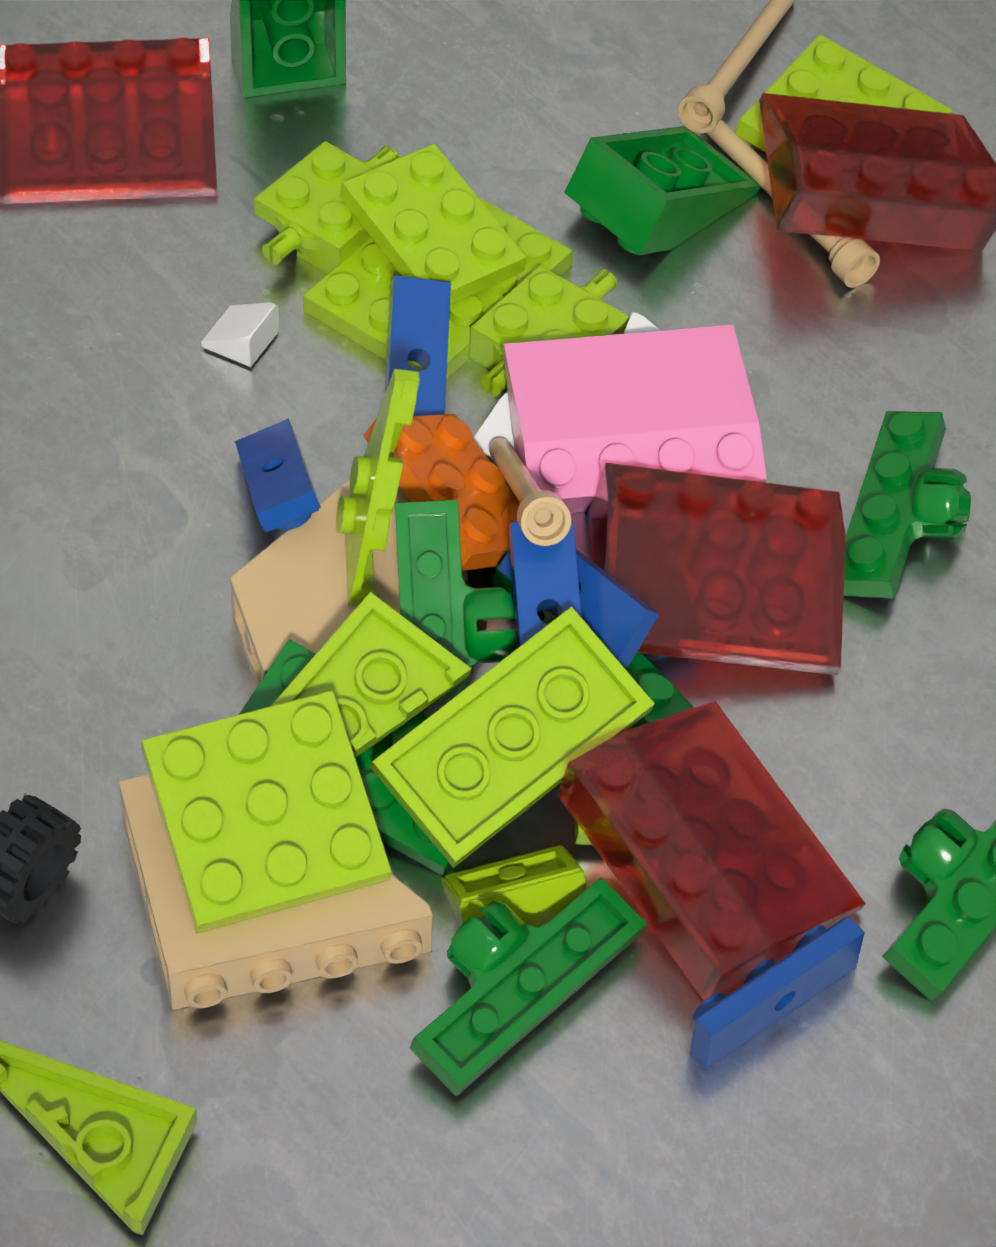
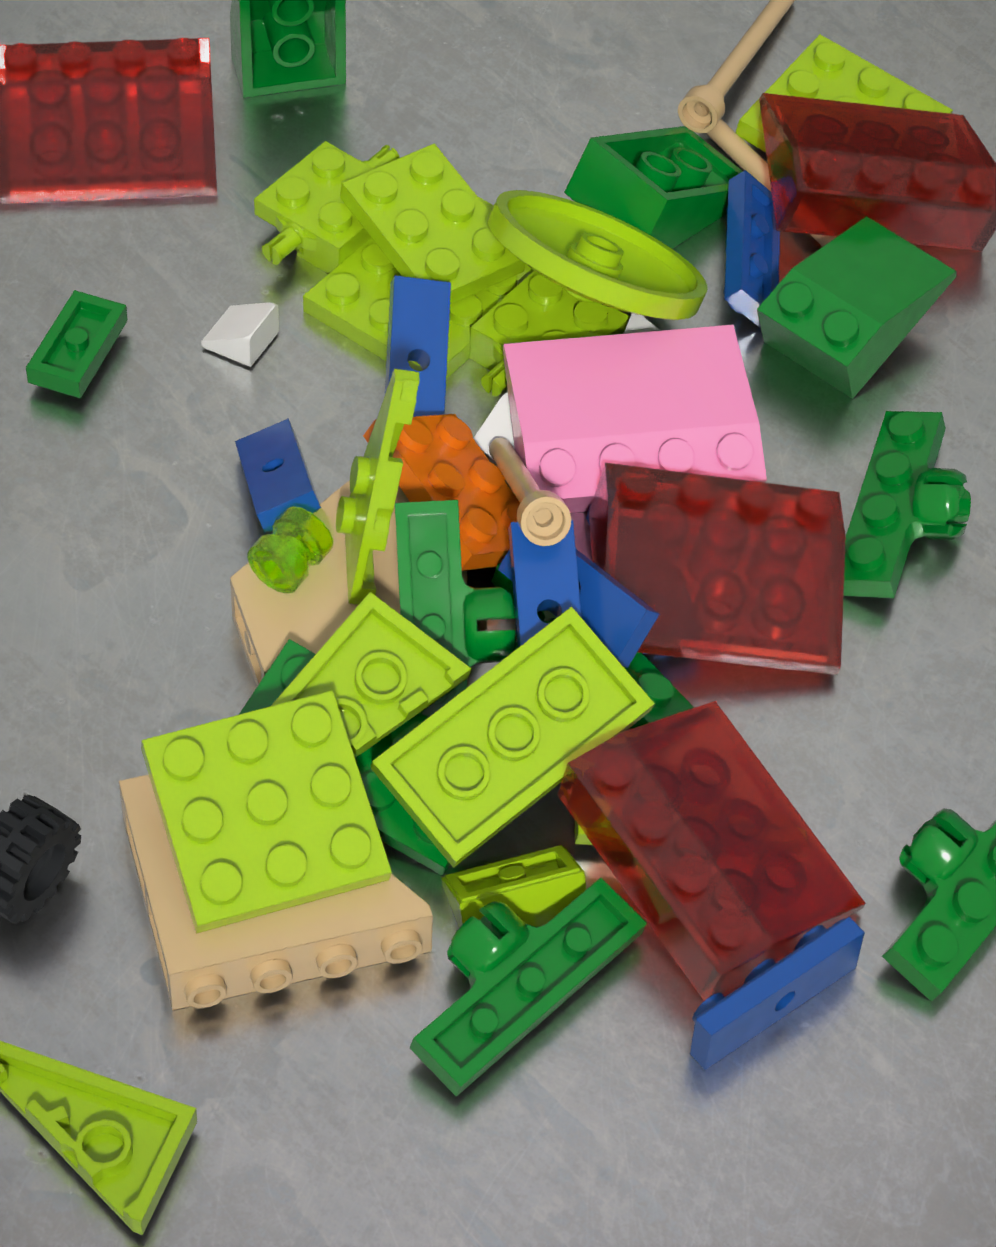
(77, 344): none -> green plate
(285, 555): none -> clear neon green wheel
(597, 255): none -> lime dish
(750, 246): none -> blue plate
(852, 304): none -> green slope

